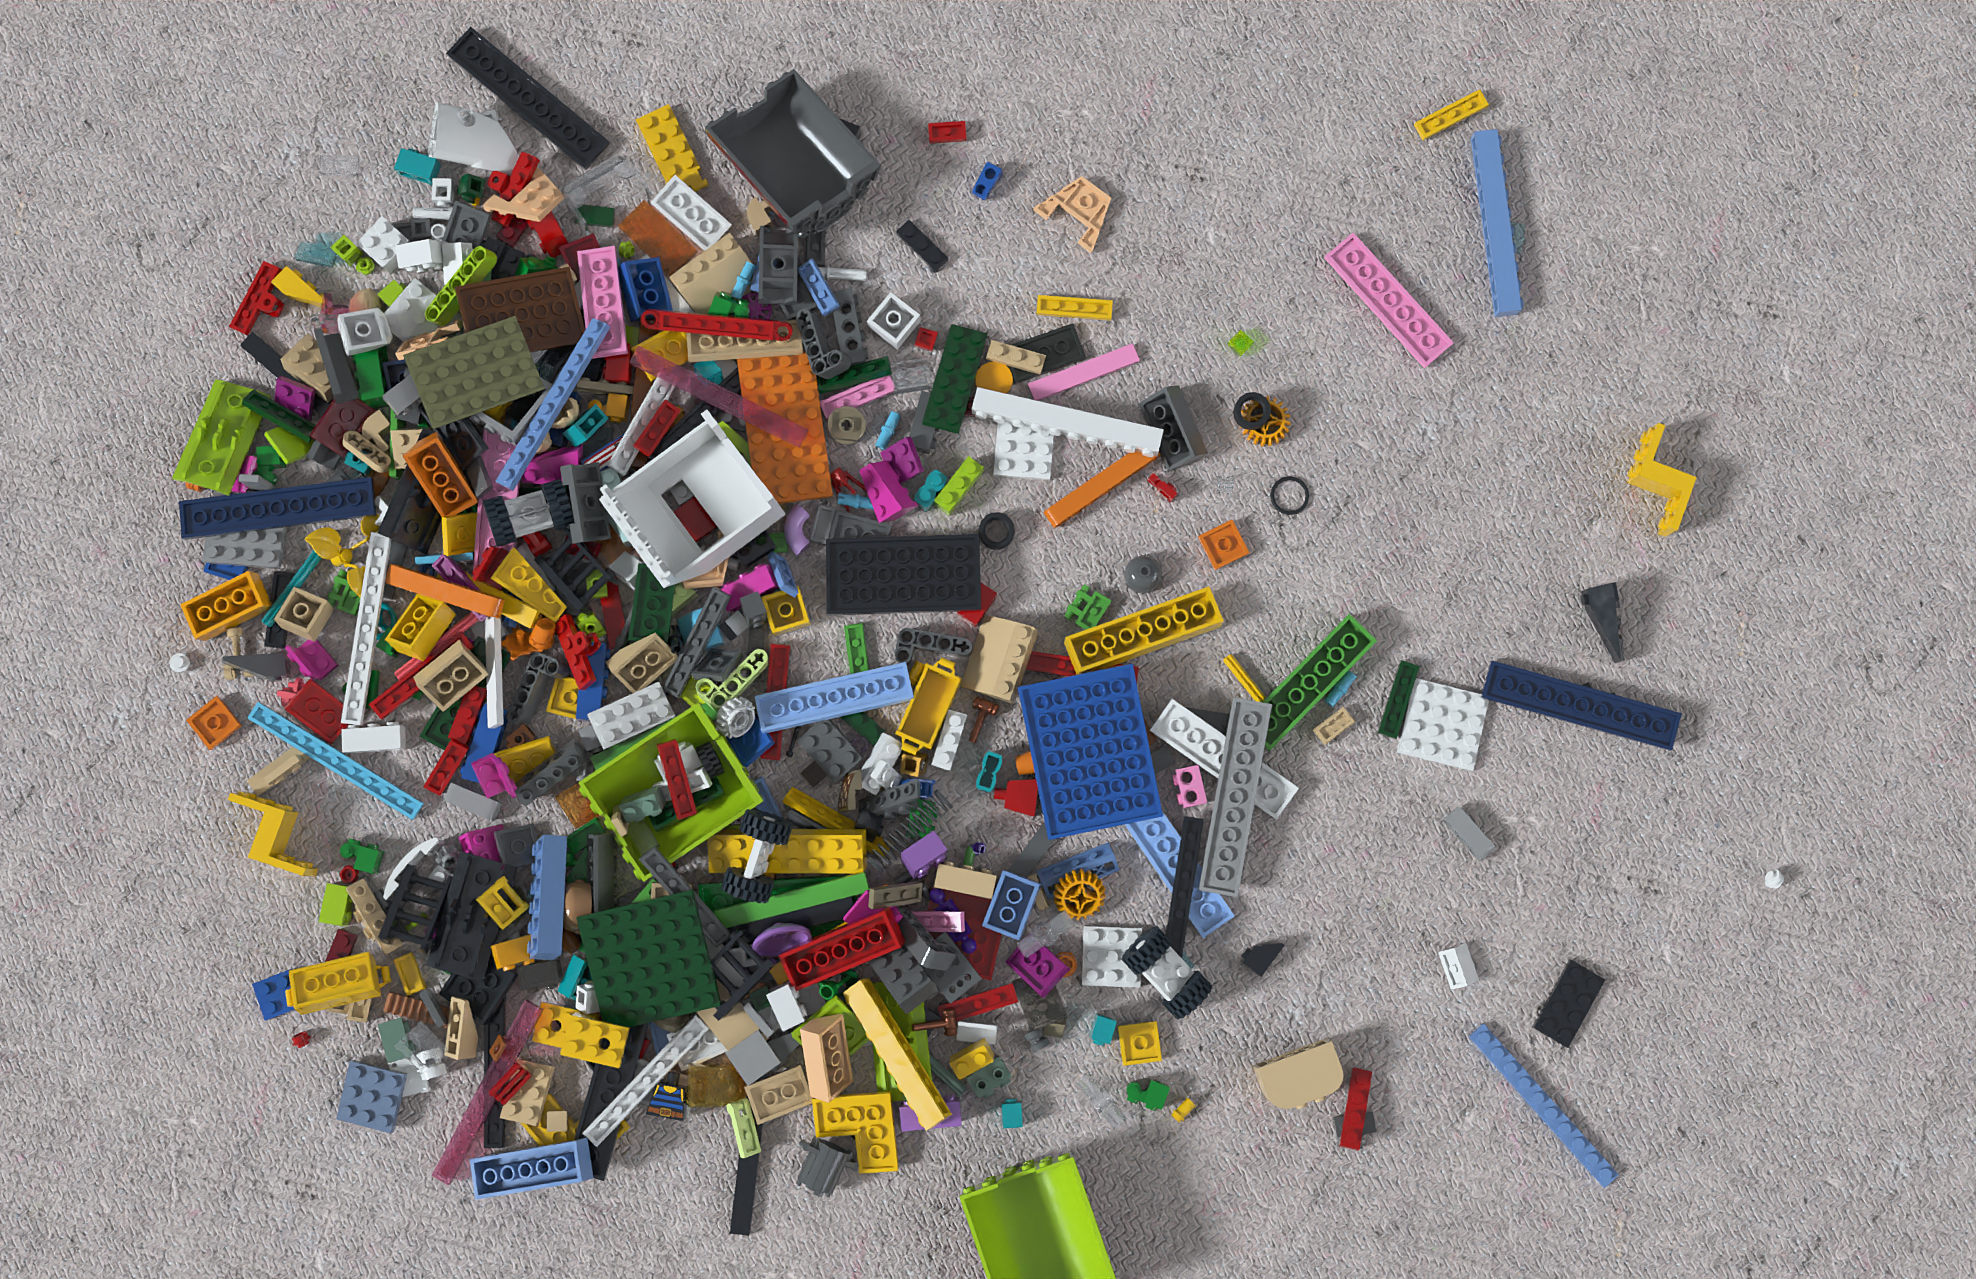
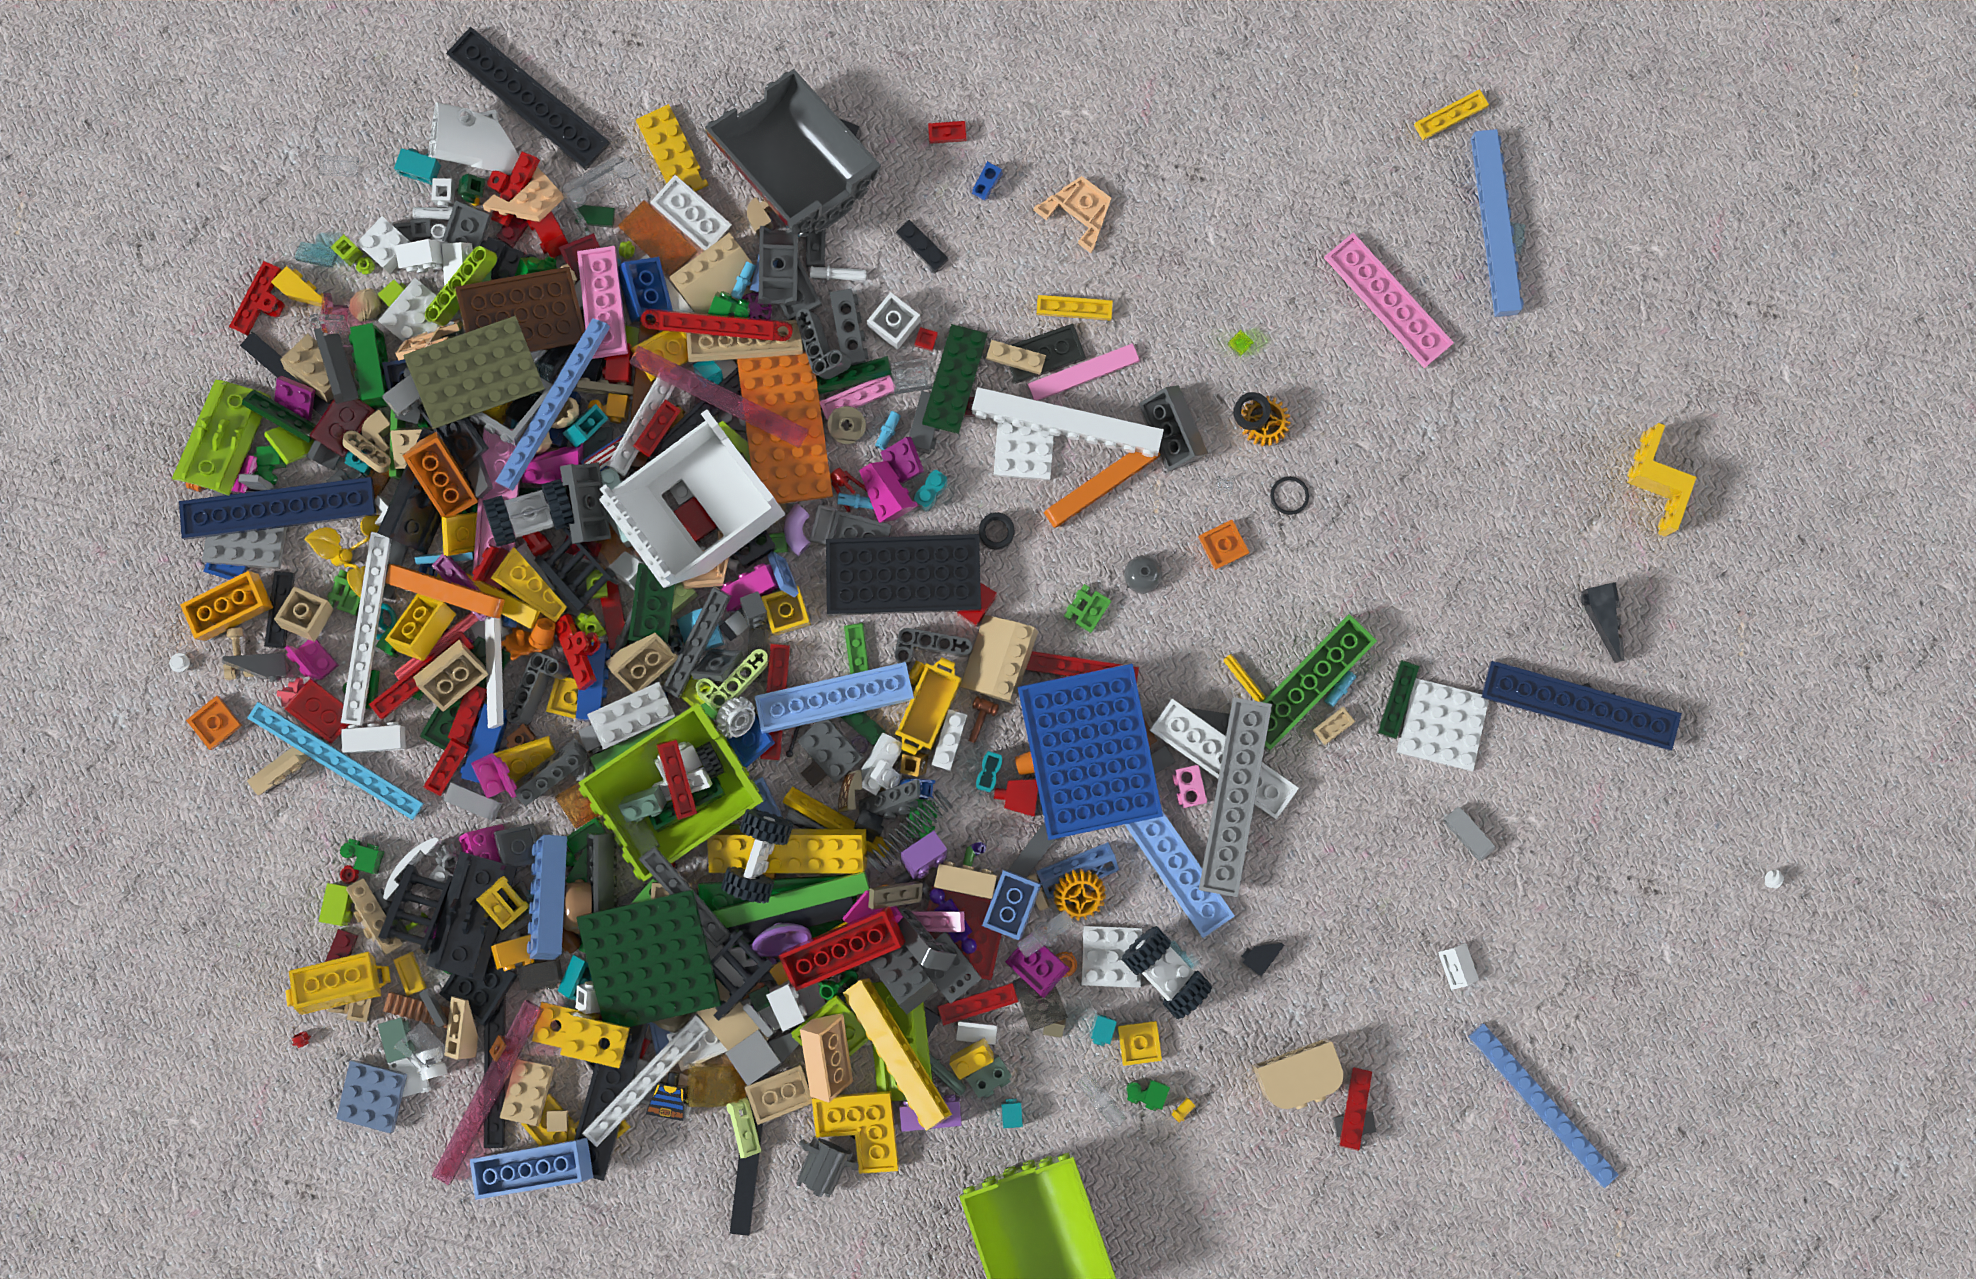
(272, 995): blue plate -> none
(273, 833): yellow bracket -> none
(297, 582): teal axle -> none
(364, 330): white slope -> none
(499, 1096): red tile -> none
(619, 821): tan tile -> none
(818, 287): medium blue tile -> none
(947, 1022): copper piece -> none
(958, 485): lime brick -> none
(994, 377): light orange tile -> none
(1035, 1035): dark grey wheel -> none
(1144, 631): yellow brick -> none
(1166, 490): red plate -> none
(1183, 882): black tile -> none
(1568, 1003): black plate -> none

